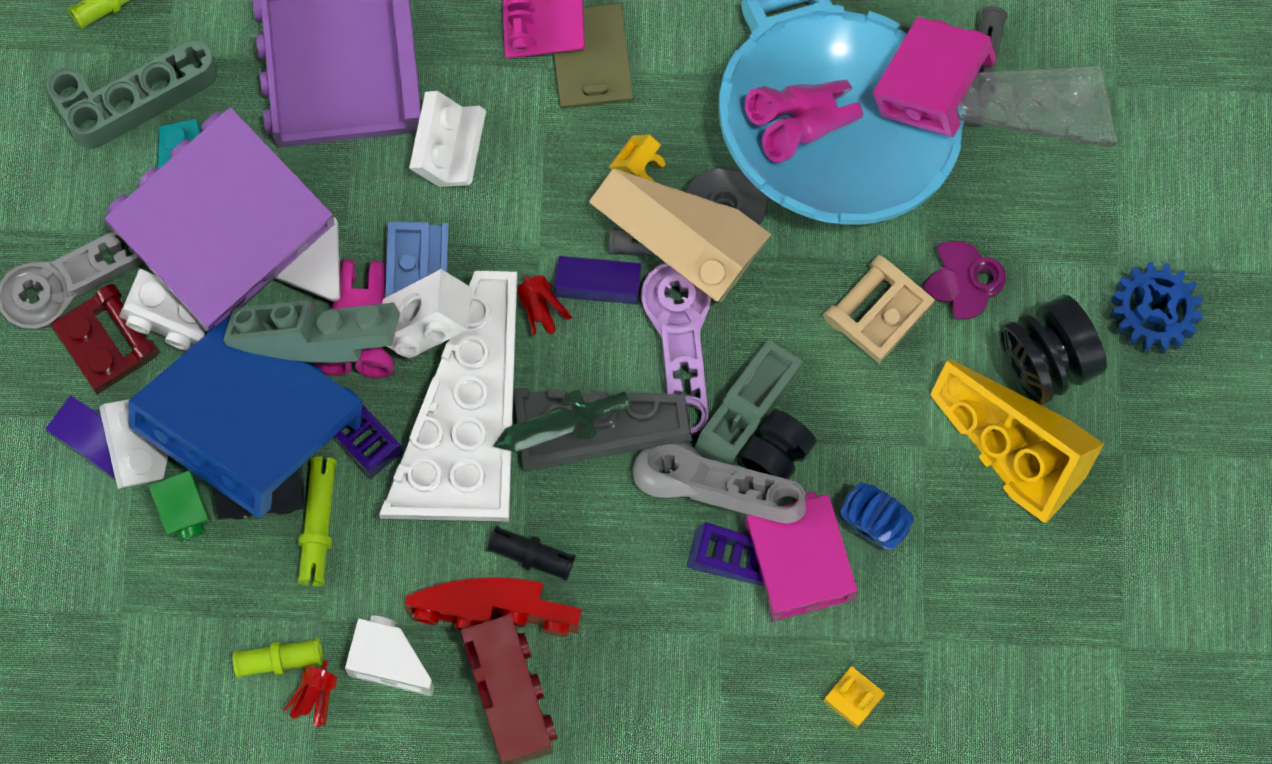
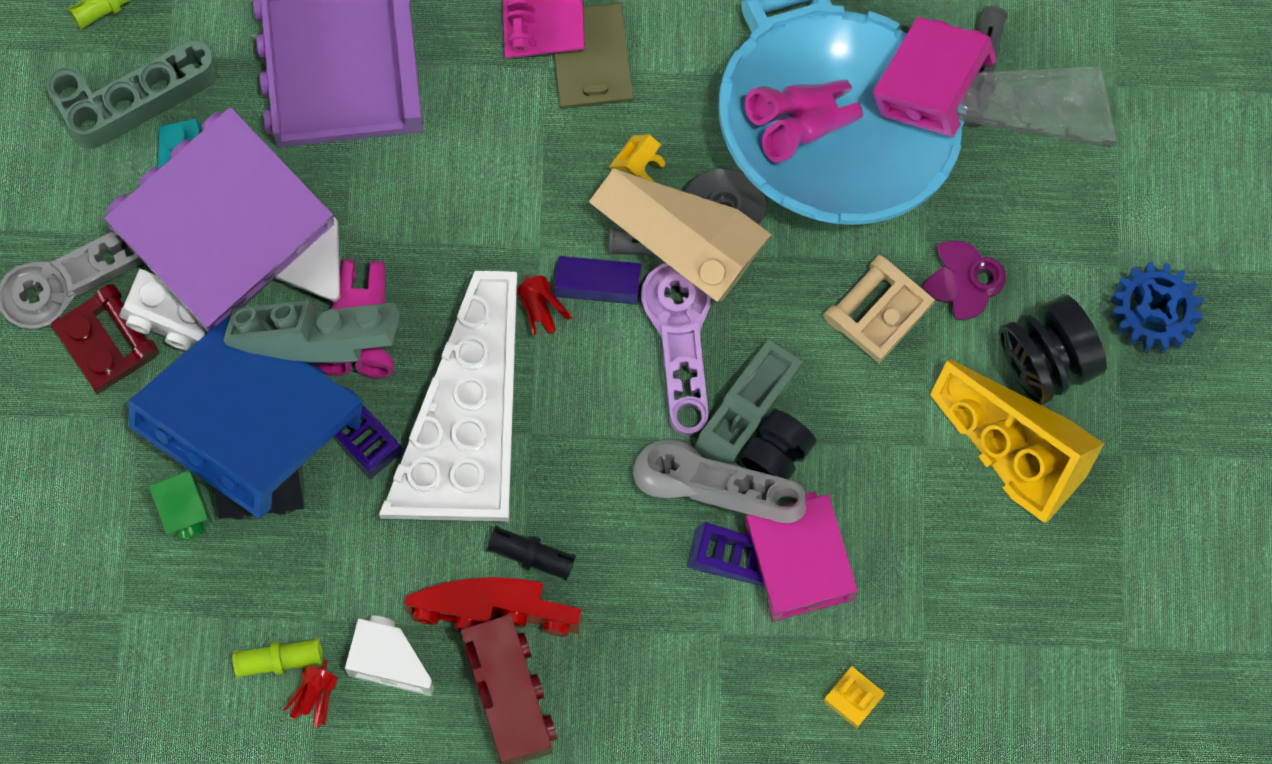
(82, 432): dark purple slope -> none
(132, 456): white wing -> none
(316, 539): lime pin -> none
(414, 253): medium blue plate -> none
(430, 313): white brick -> none
(447, 141): white bracket -> none
(561, 422): clear green sword -> none
(647, 423): dark grey wing -> none
(876, 516): blue gear -> none

